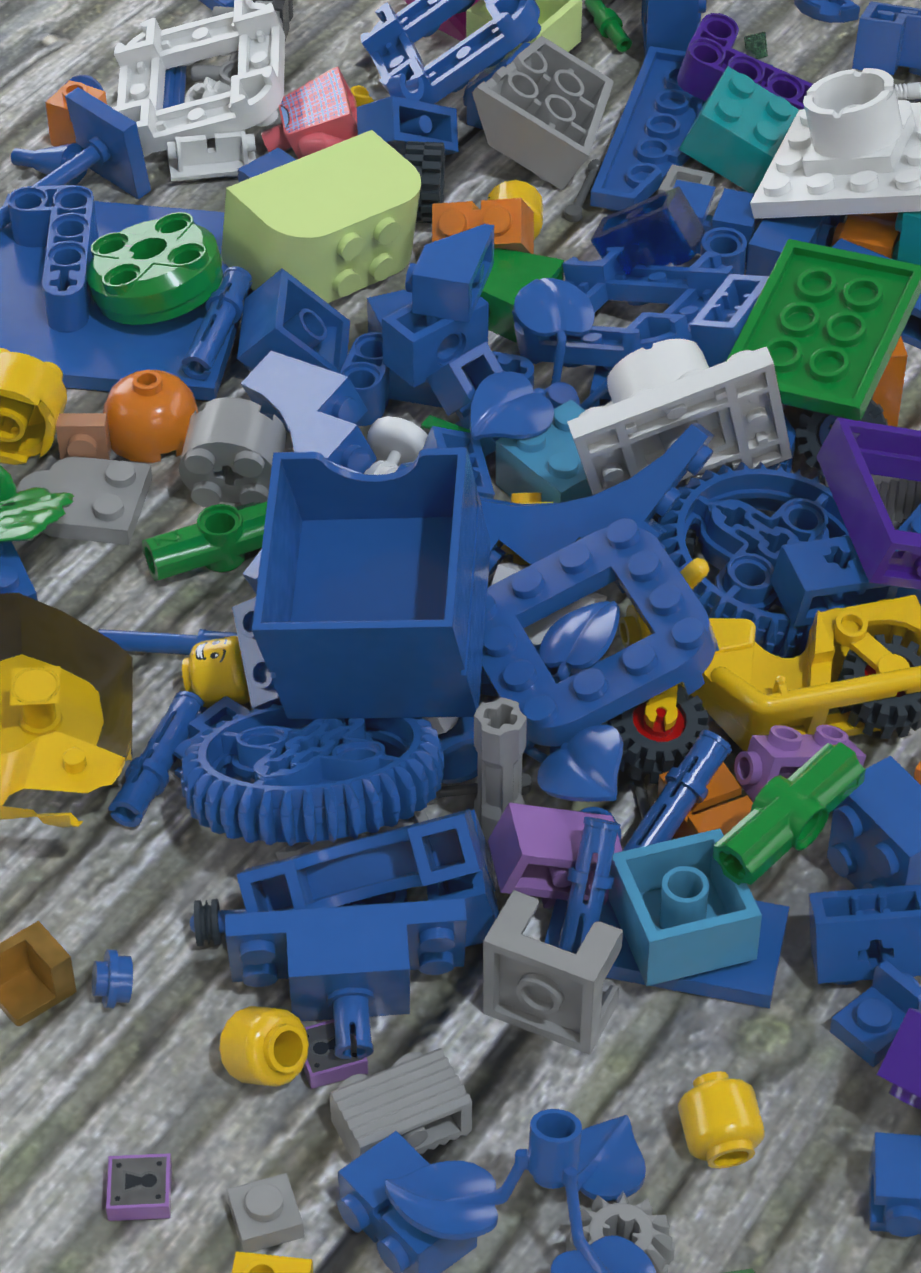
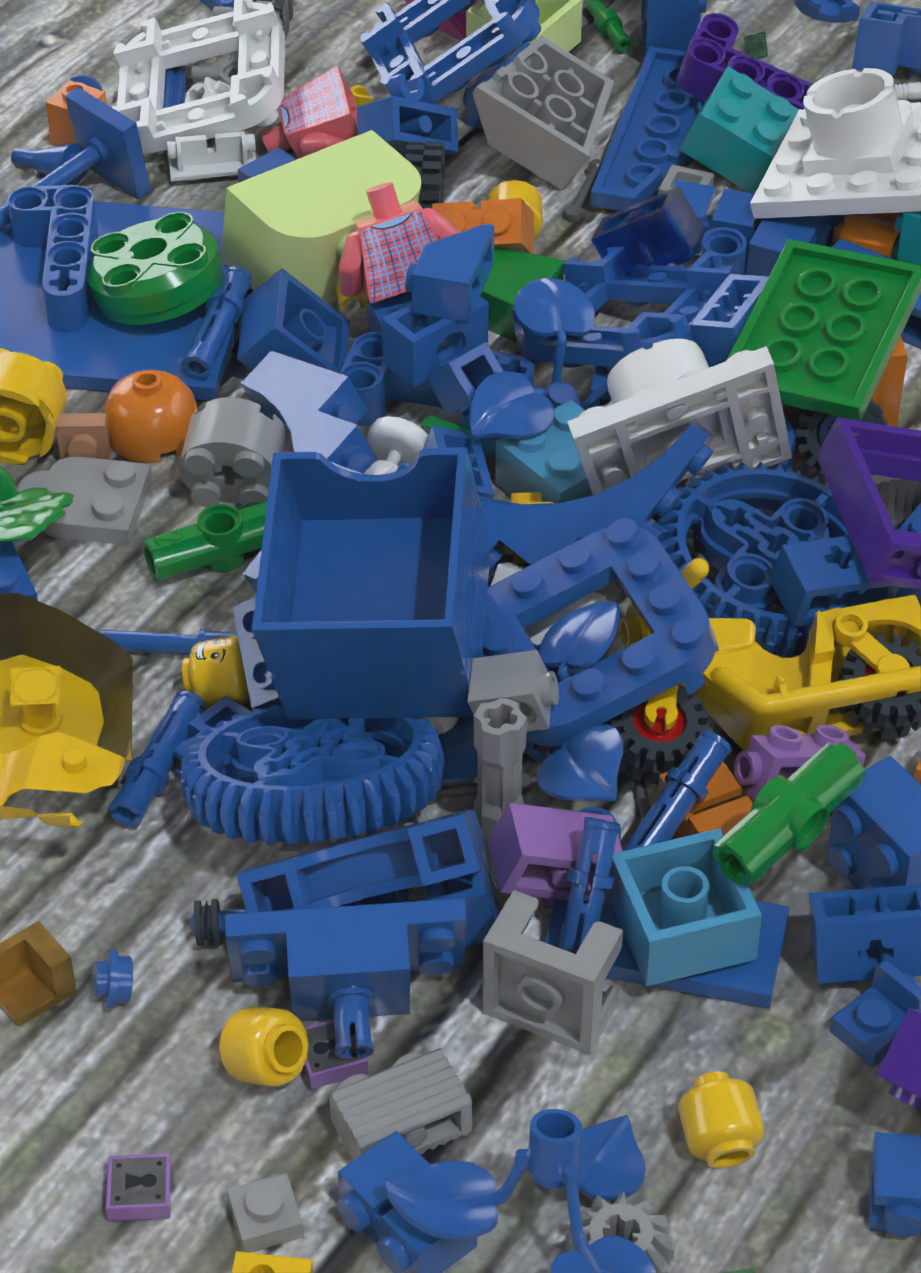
(385, 245): none -> coral torso
(517, 678): none -> light grey brick

